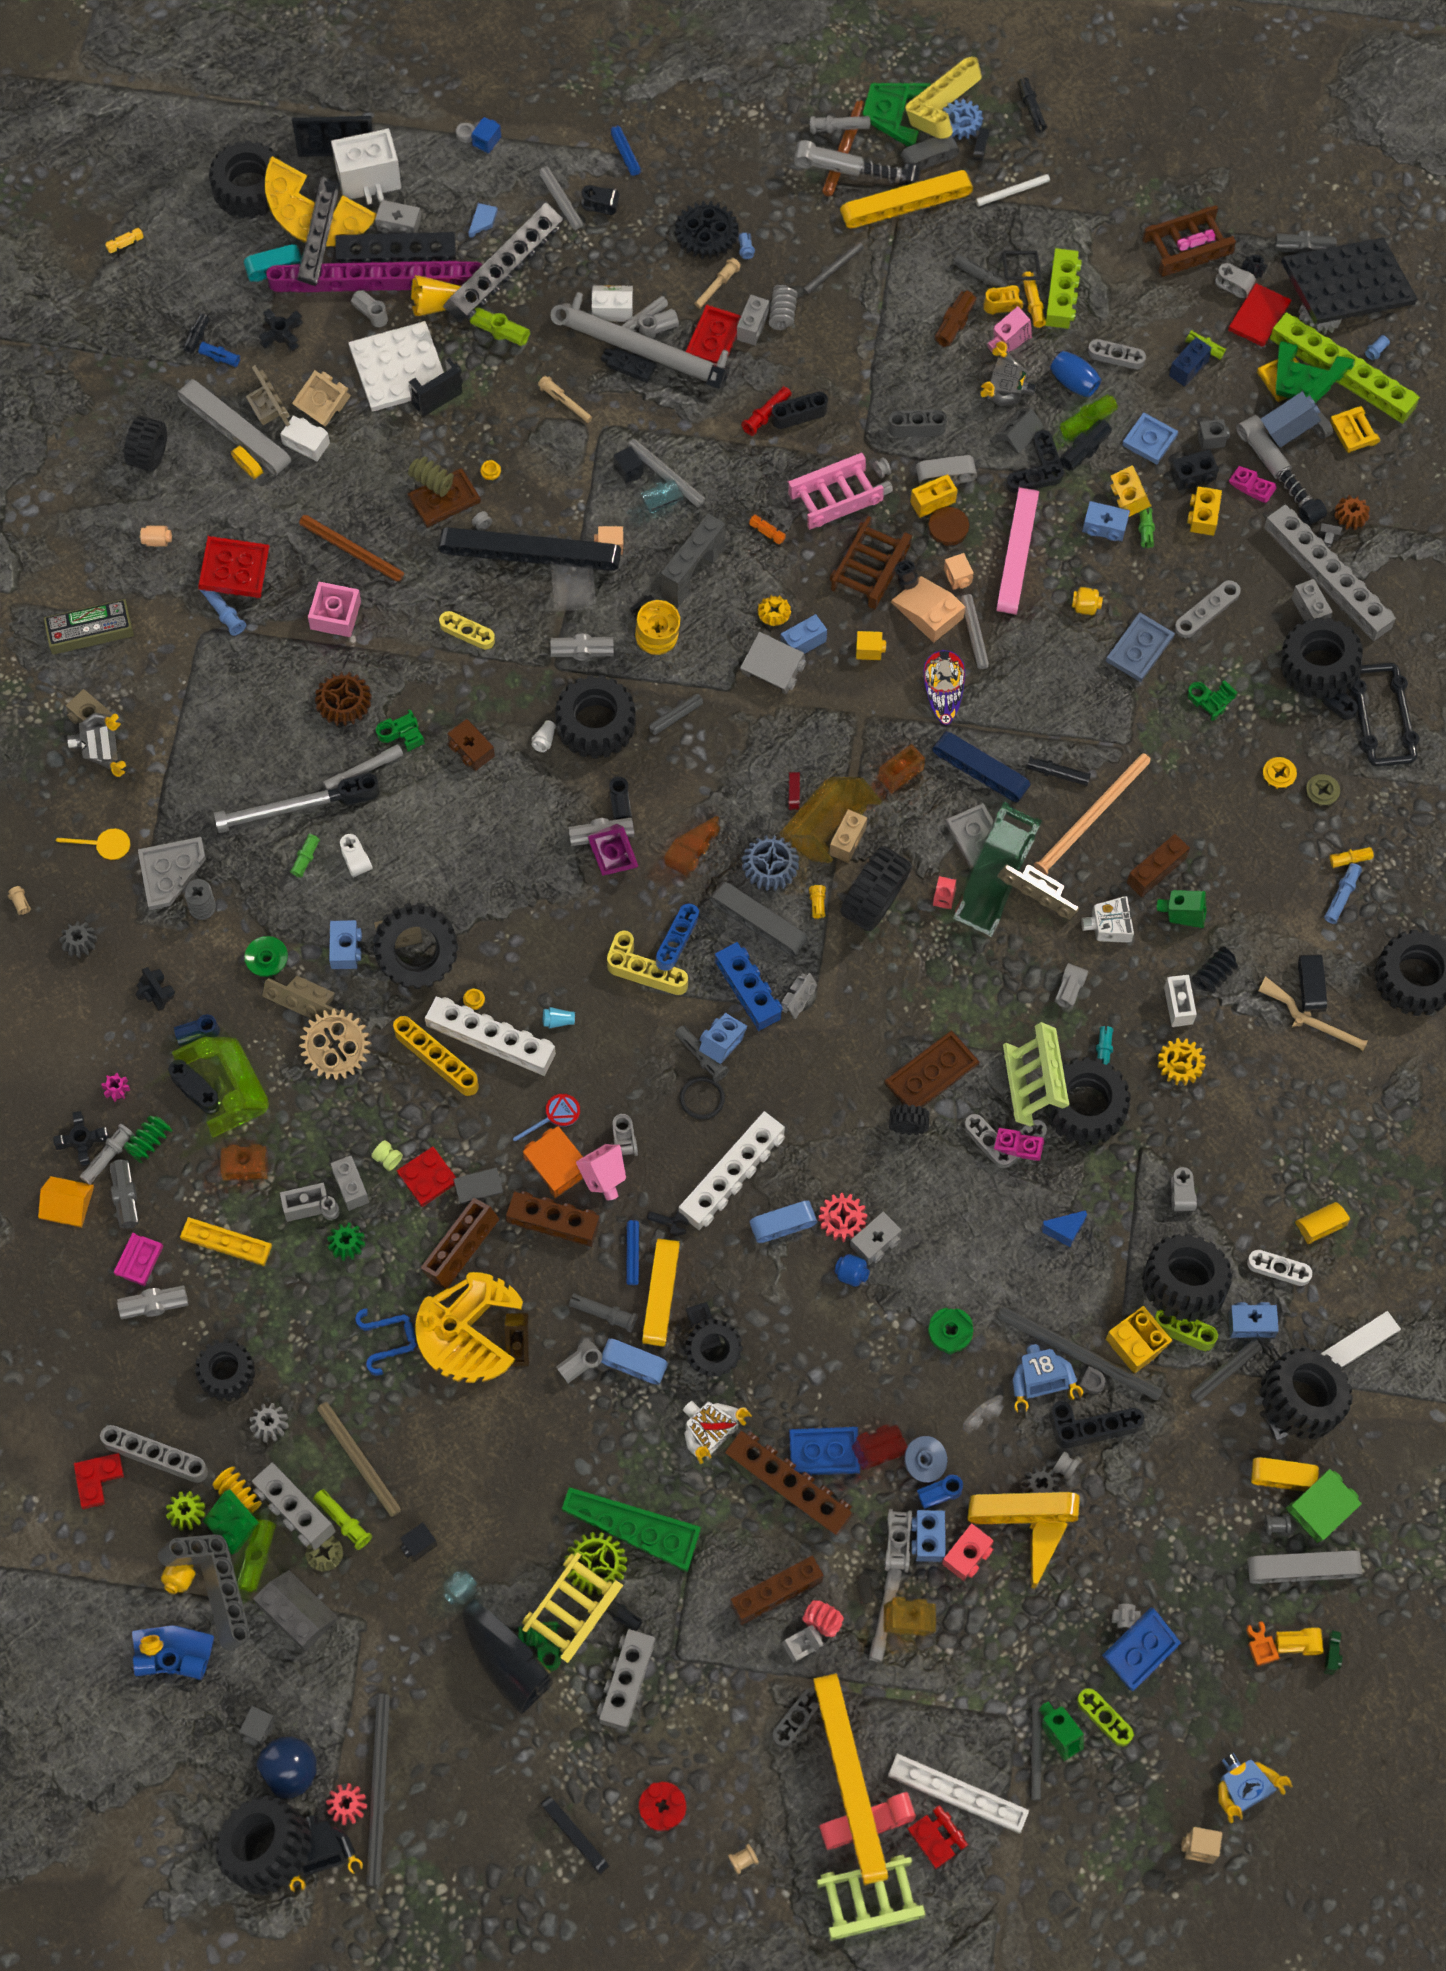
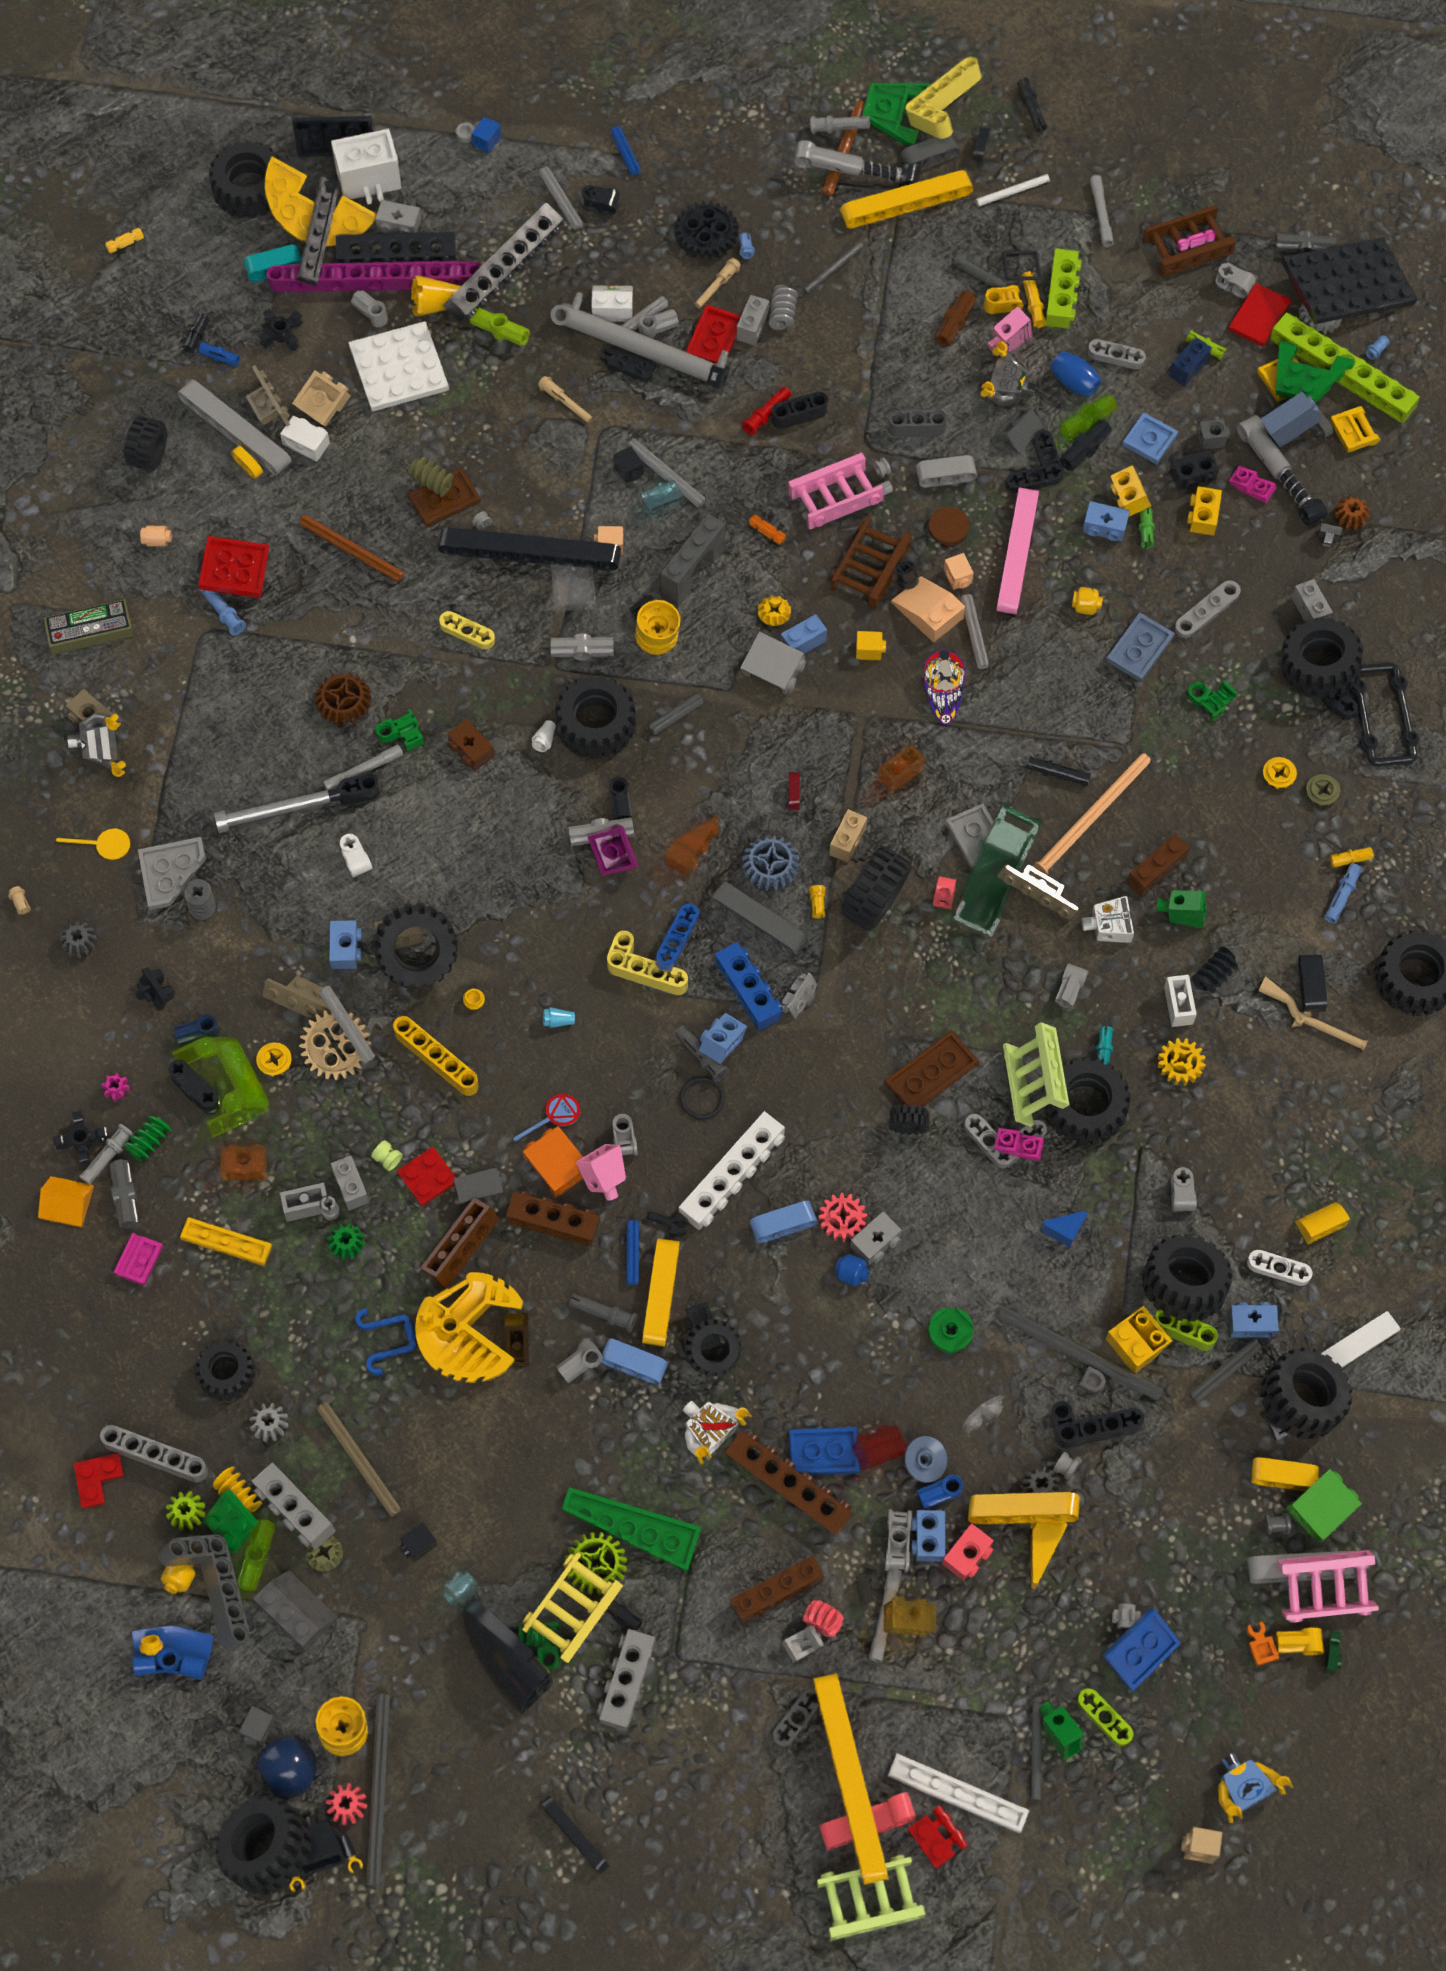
(152, 1302): light grey piece -> none
(262, 948): green dish -> none
(277, 1050): none -> yellow gear
(305, 855): bright green pin -> none
(334, 609): bright pink brick -> none
(338, 1713): none -> yellow wheel
(347, 1024): none -> light grey axle
(349, 1526): lime pin -> none
(438, 390): black panel -> none
(483, 219): medium blue tile -> none
(490, 470): yellow plate -> none
(536, 1062): white brick -> none
(669, 1818): red plate -> none
(743, 1859): tan bush -> none
(824, 813): clear yellow windscreen -> none
(933, 496): yellow brick -> none
(964, 118): medium blue gear -> none
(981, 766): dark blue beam -> none
(1043, 1374): medium blue torso -> none
(1098, 193): none -> light grey piece
(1254, 265): black gear -> none
(1331, 583): light grey brick -> none
(1337, 1563): none -> bright pink fence

